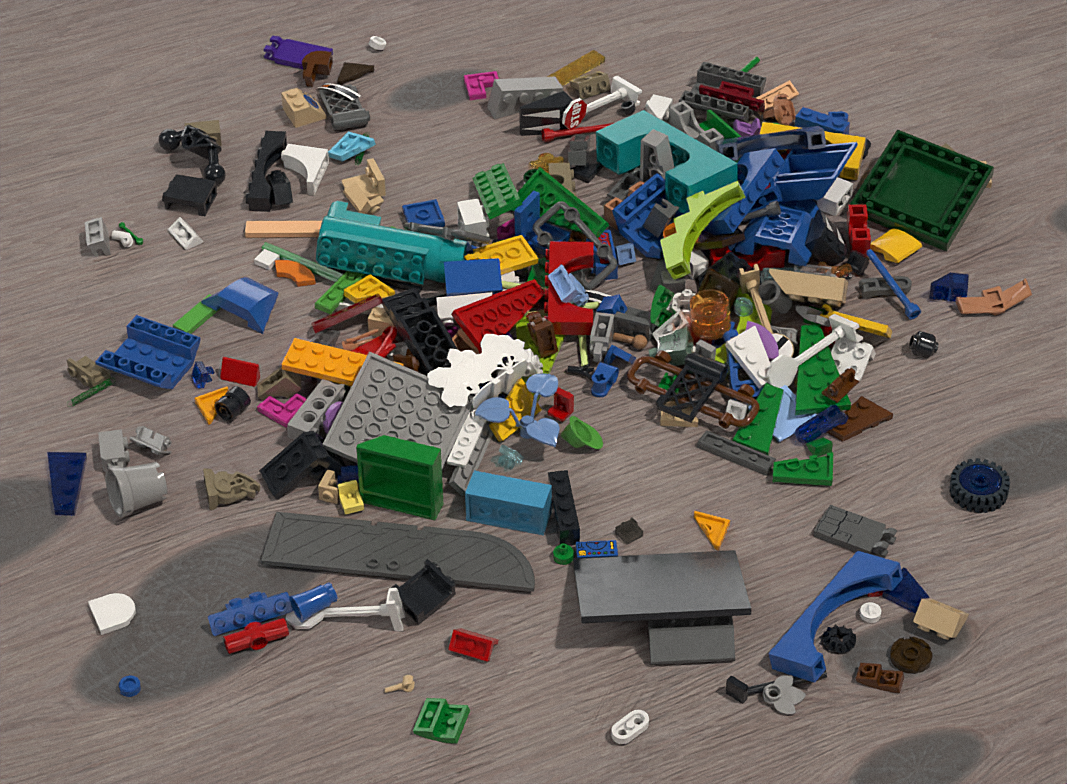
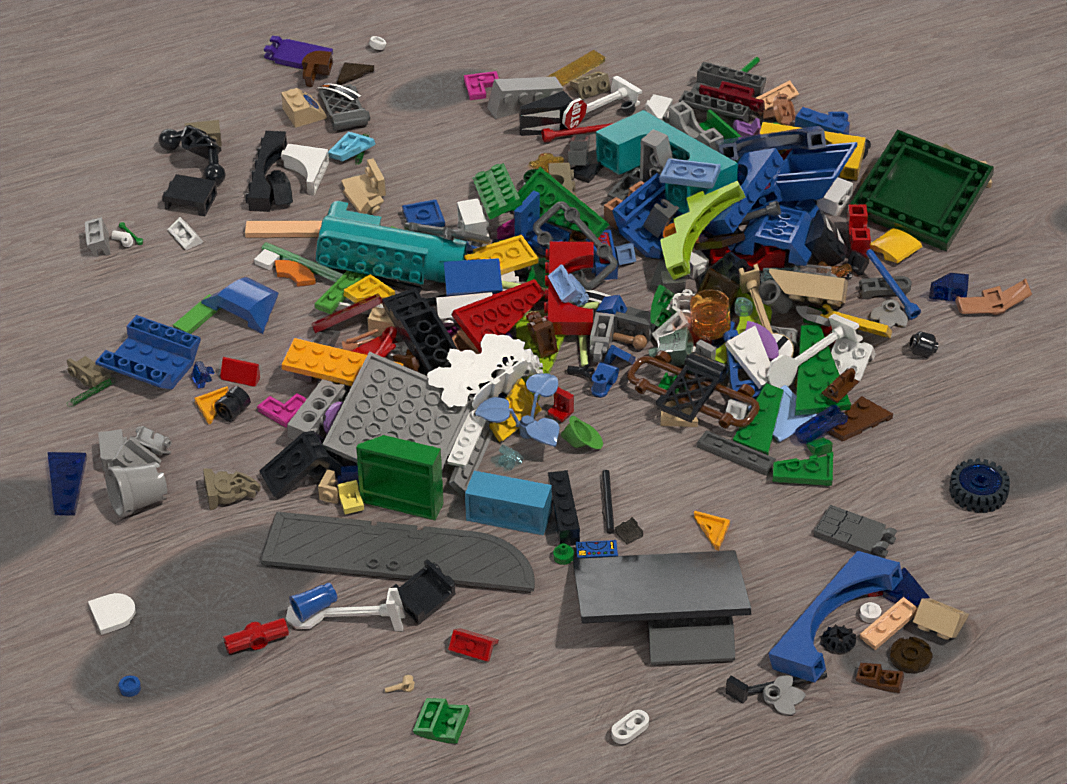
(133, 453): none -> light grey bracket
(252, 609): blue bracket -> none
(279, 384): dark tan arch -> none
(608, 501): none -> black bar
(690, 173): none -> medium blue tile
(889, 316): none -> light grey plate
(889, 623): none -> light nougat tile

